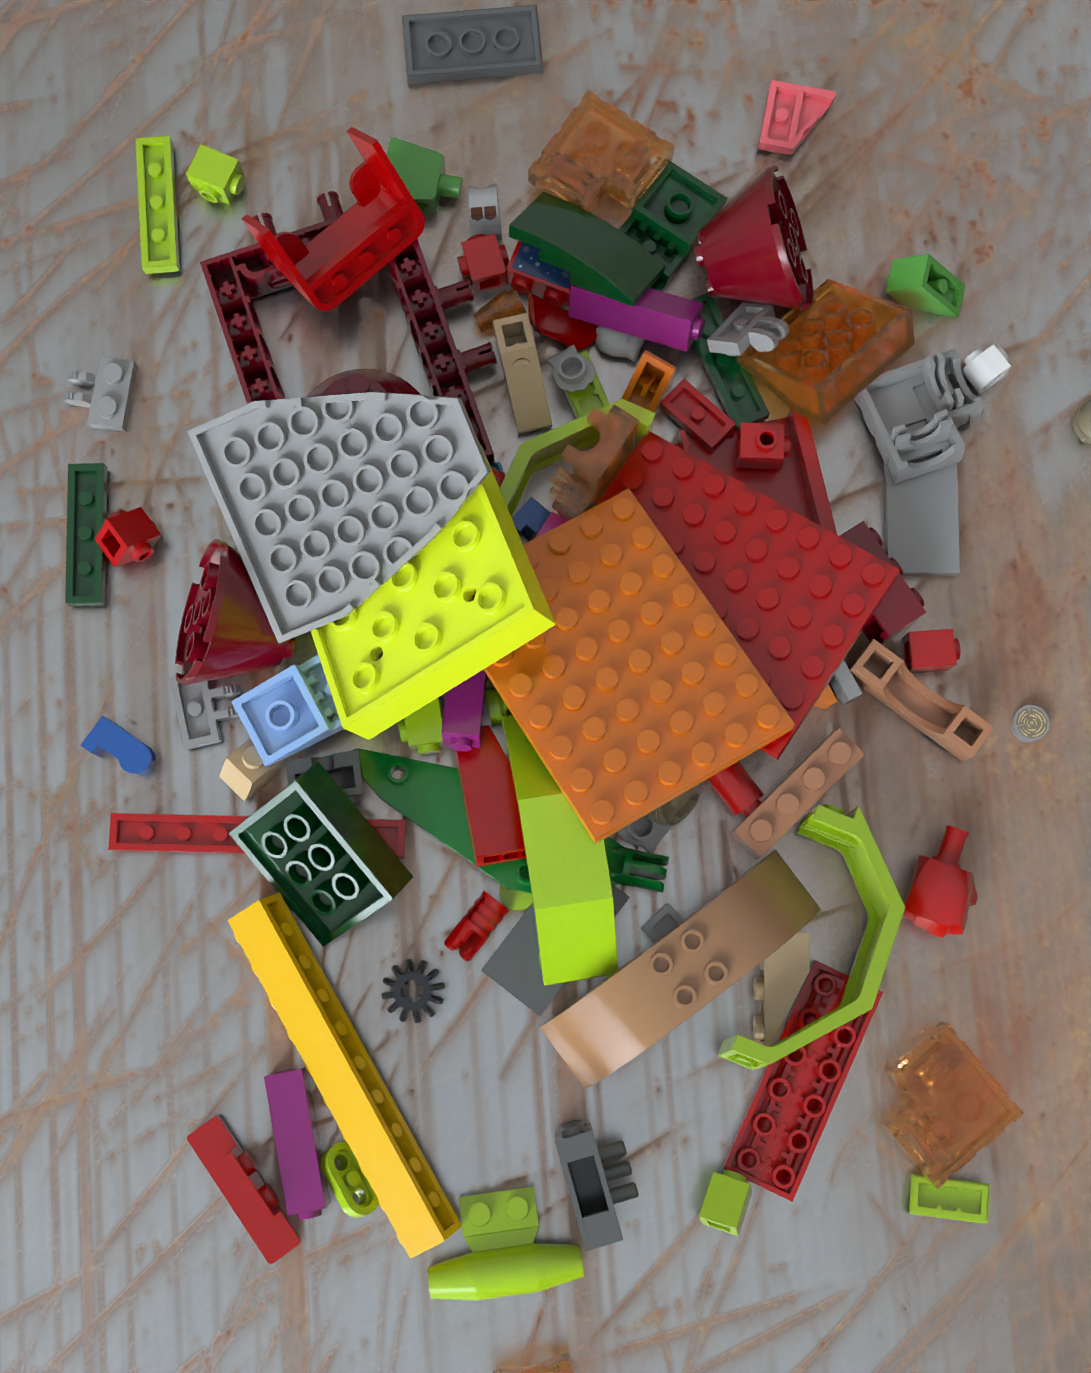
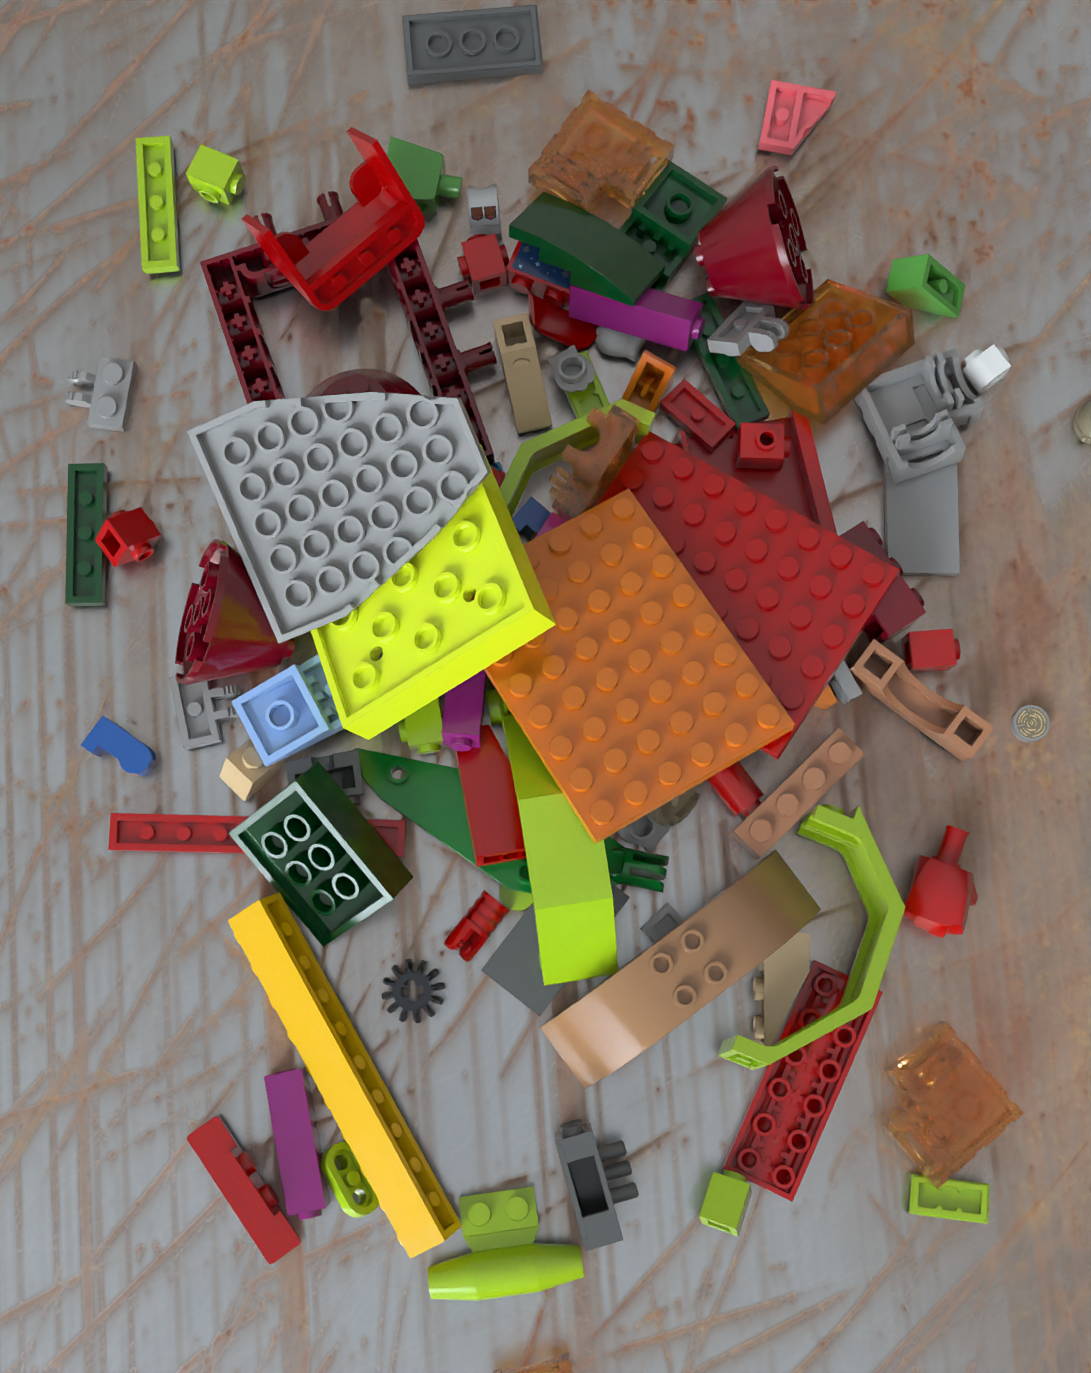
(501, 306): clear orange cone -> none

